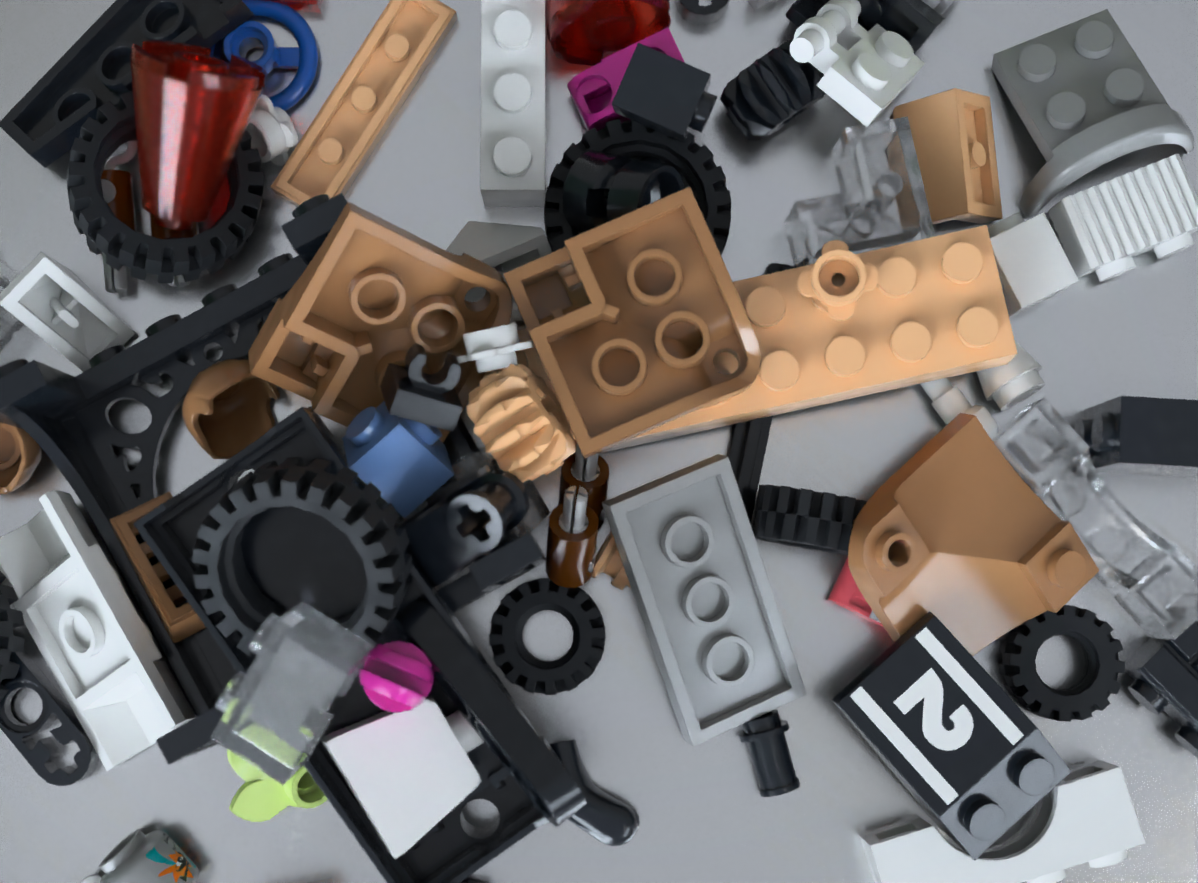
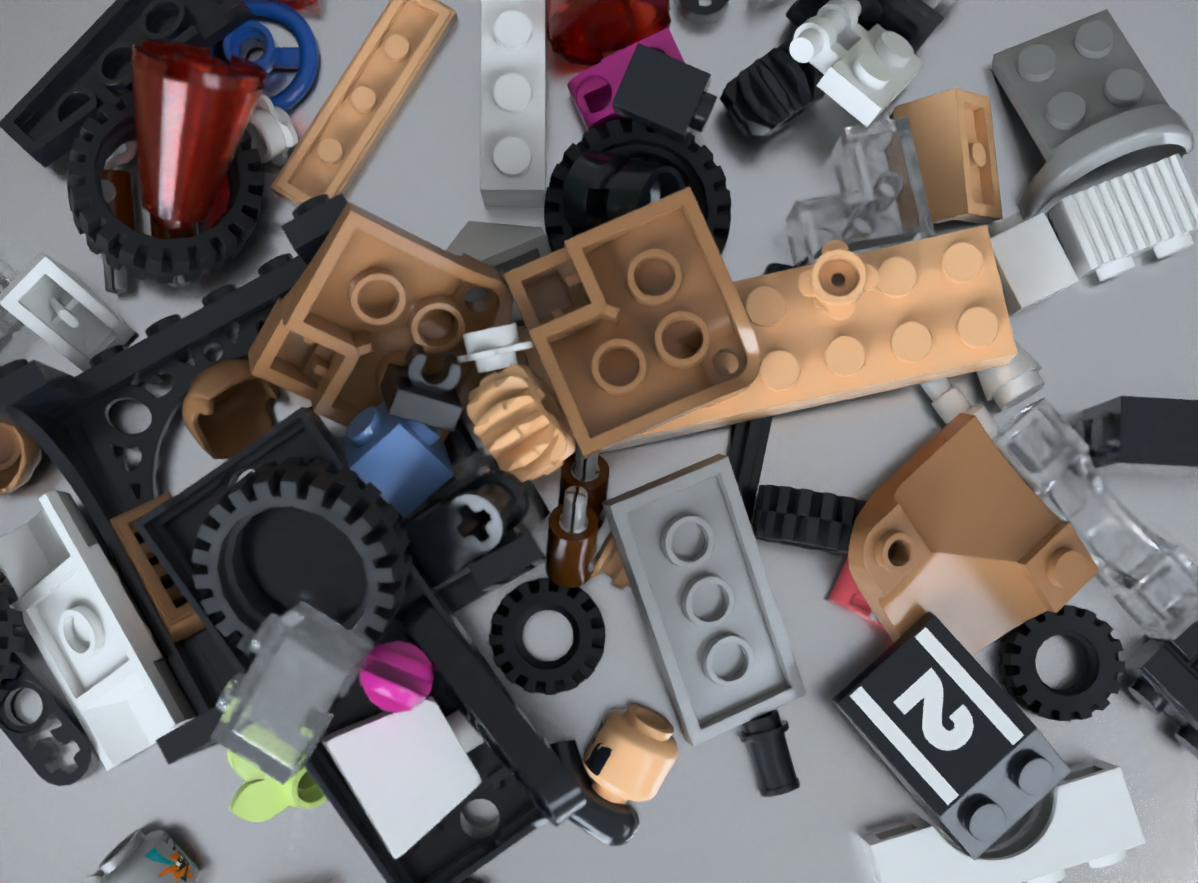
(630, 754): none -> light nougat head

